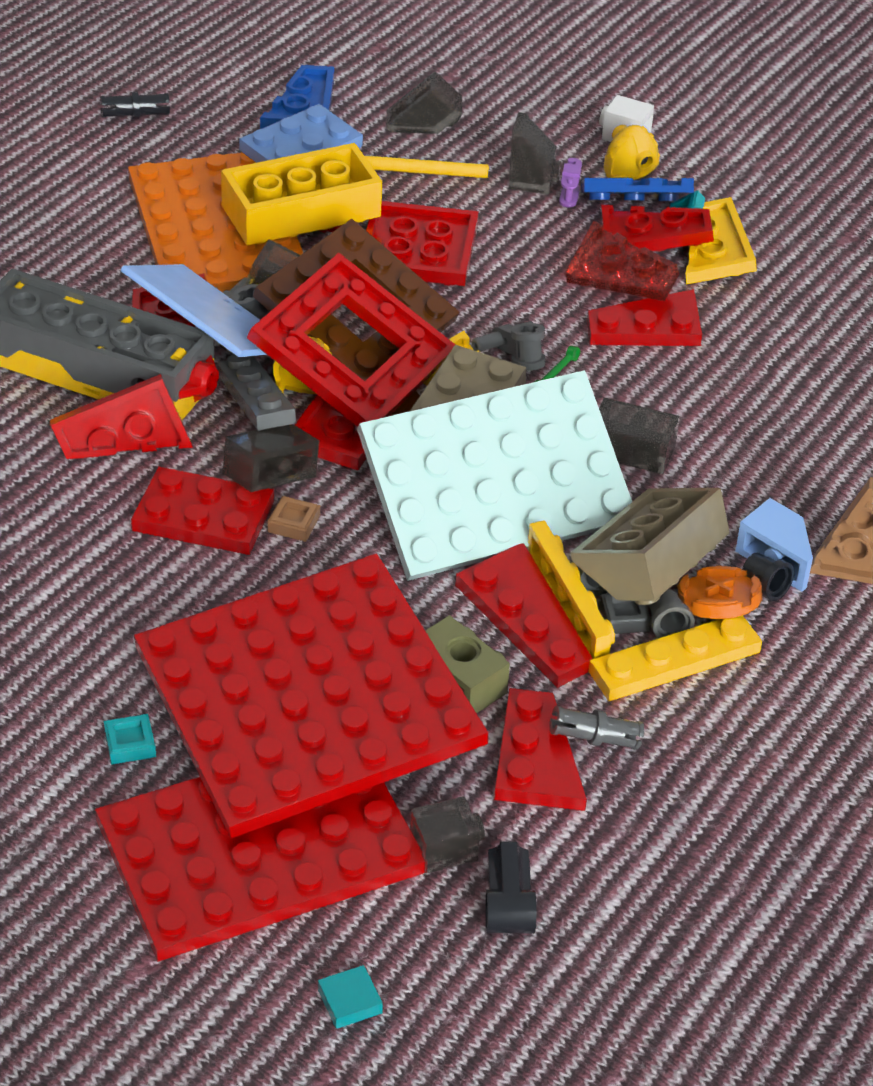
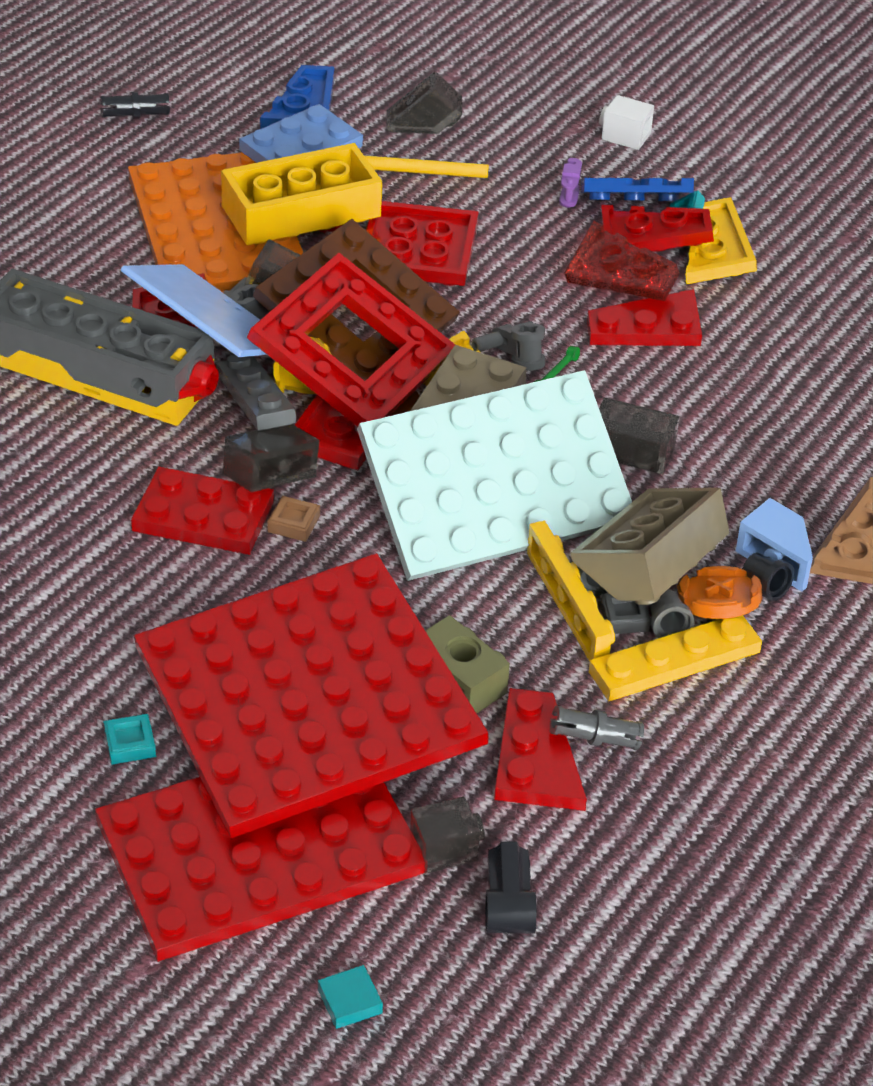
(127, 420): red wing -> none
(526, 611): red wing -> none
(532, 158): clear smoke slope -> none
(628, 150): yellow helmet -> none

